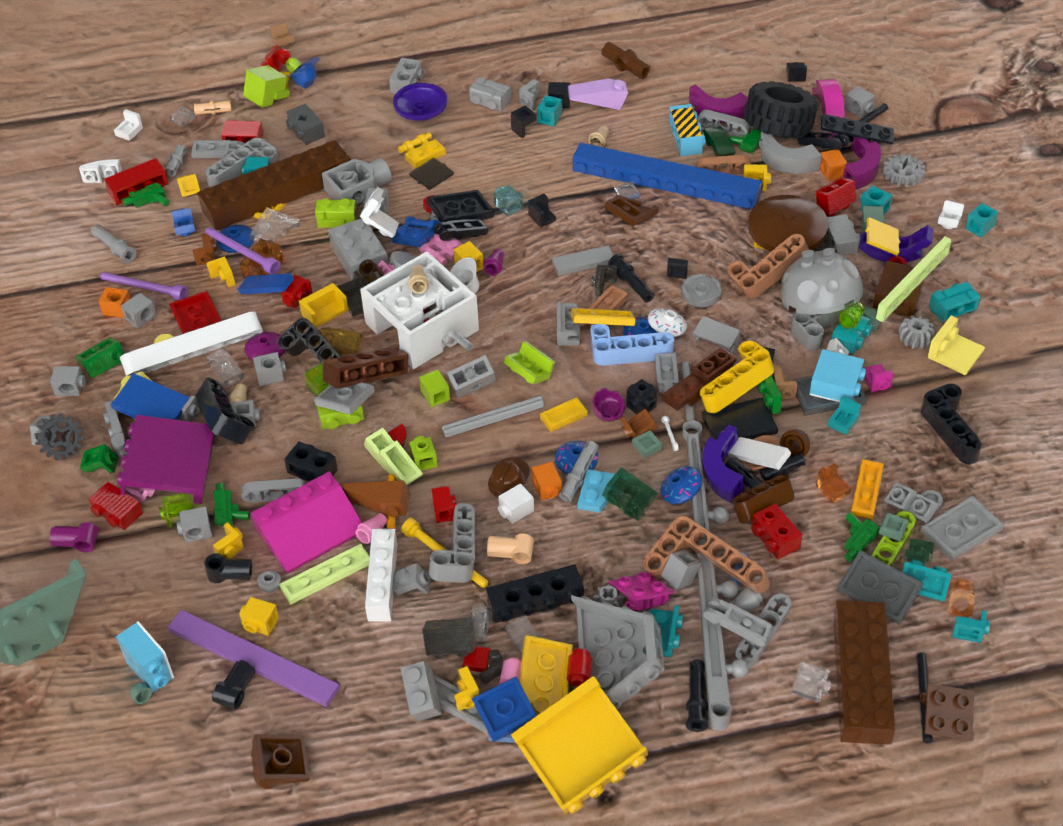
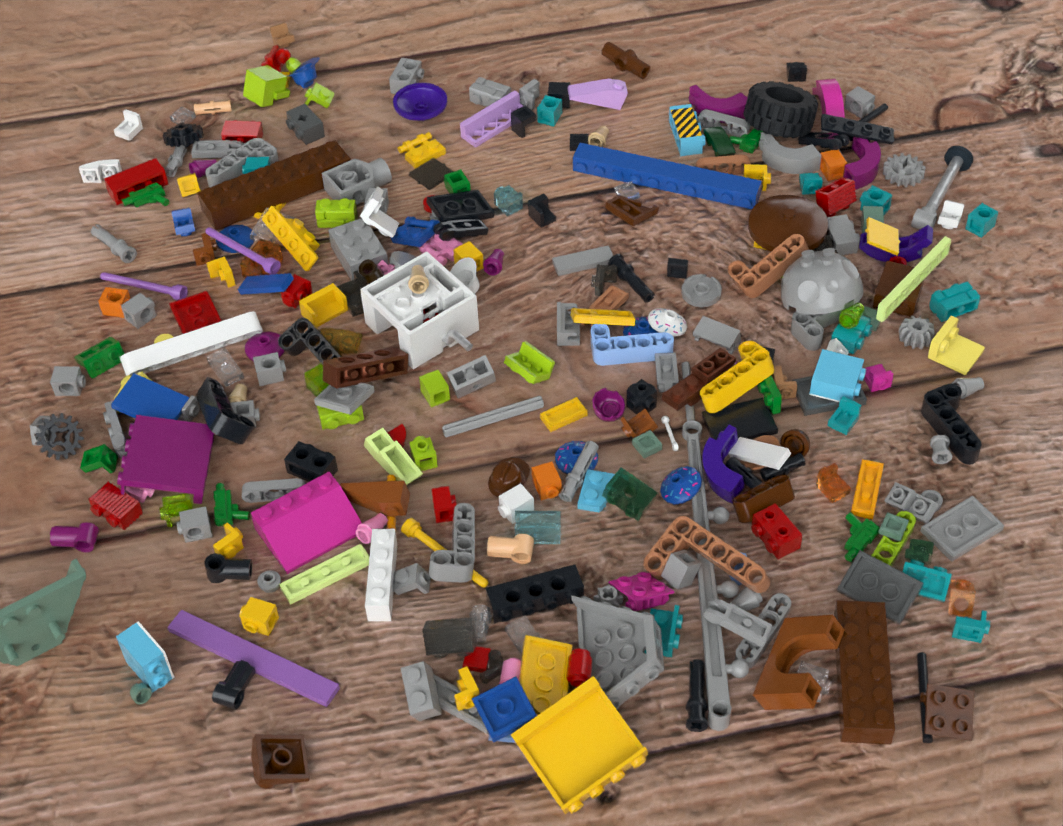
(183, 135): none -> black gear
(200, 166): none -> magenta cone
(293, 236): none -> yellow bracket
(319, 95): none -> lime bracket
(456, 182): none -> green brick
(489, 117): none -> lavender fence
(541, 525): none -> clear light blue hinge
(575, 139): none -> black tile
(795, 638): none -> dark orange arch
(810, 183): none -> teal bracket
(941, 451): none -> light grey bush
(957, 159): none -> piece
(969, 385): none -> light grey cone

